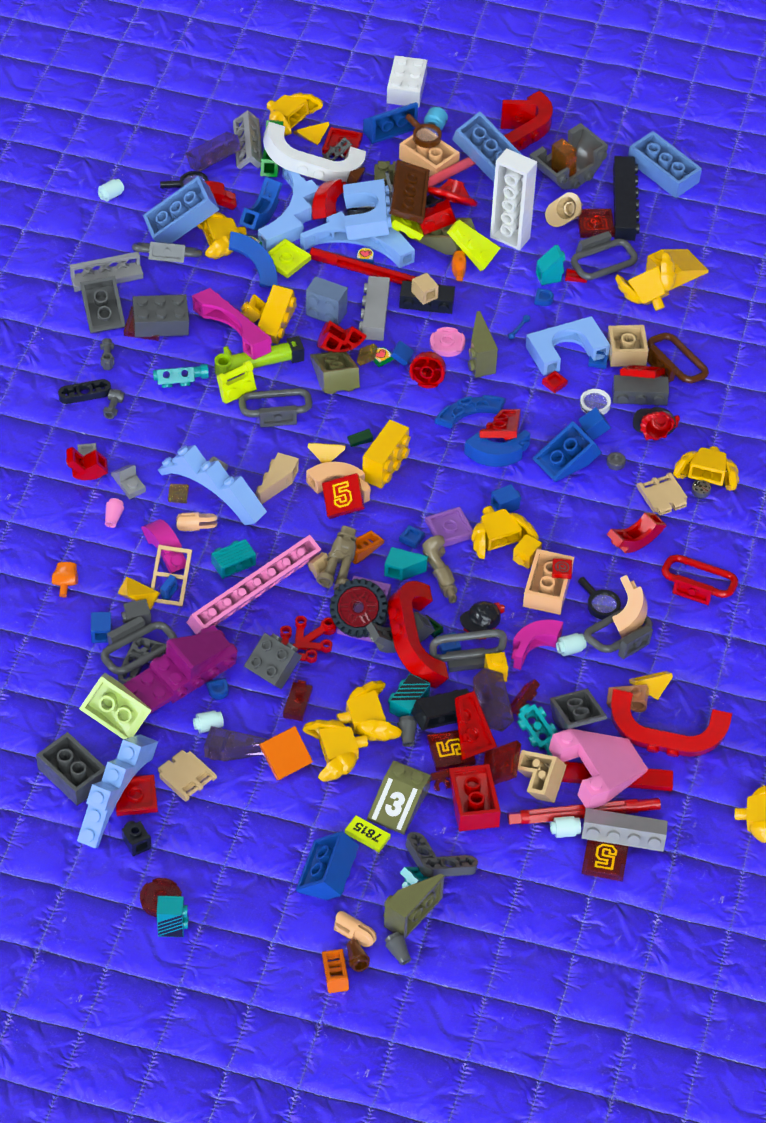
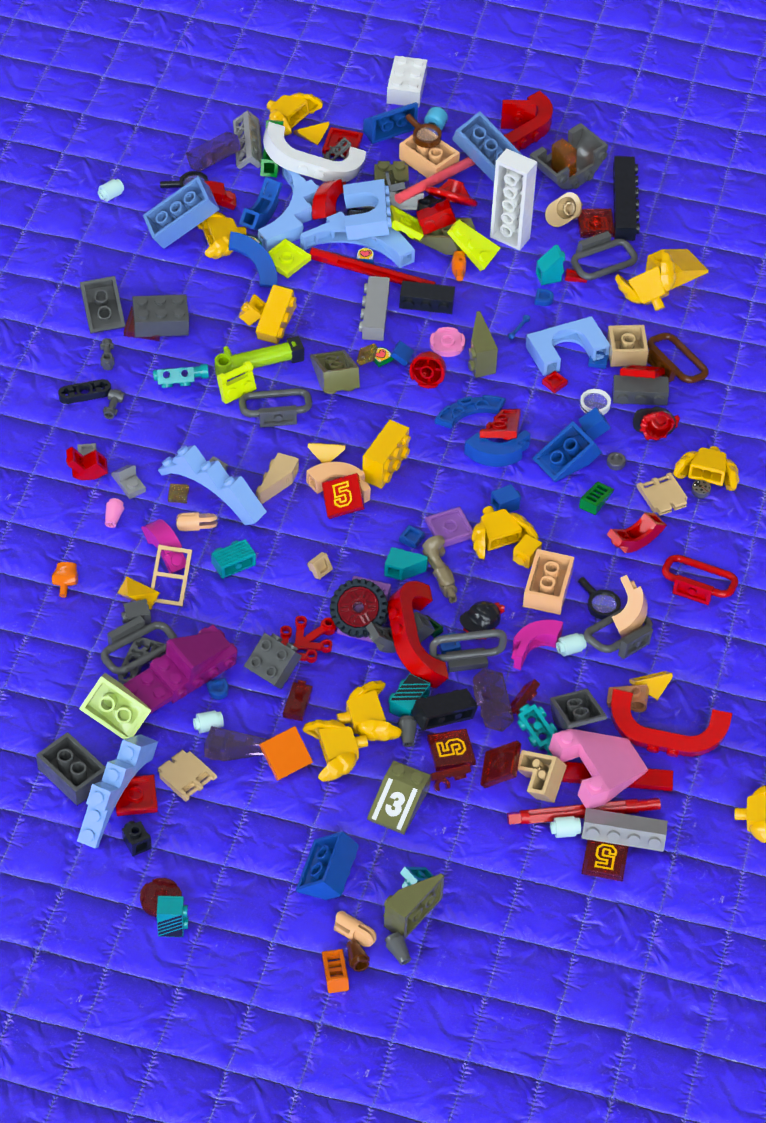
(100, 625): blue brick -> none
(122, 271): light grey fence -> none
(166, 251): bar -> none
(169, 587): blue tile -> none
(213, 306): dark pink arch -> none
(254, 585): bright pink brick -> none
(326, 300): sand blue brick -> none
(338, 340): red brick -> none
(342, 551): dark tan piece -> none
(356, 175): reddish brown slope -> none
(360, 438): dark green piece -> none
(365, 547): orange slope -> none
(367, 834): neon yellow tile -> none
(409, 191): reddish brown tile -> none
(424, 288): tan brick -> none
(431, 865): dark grey beam -> none
(472, 726): red wing -> none
(474, 797): red slope -> none
(497, 662): yellow brick -> none
(562, 568): red tile -> none
(593, 507): none -> green slope
(665, 164): medium blue brick -> none

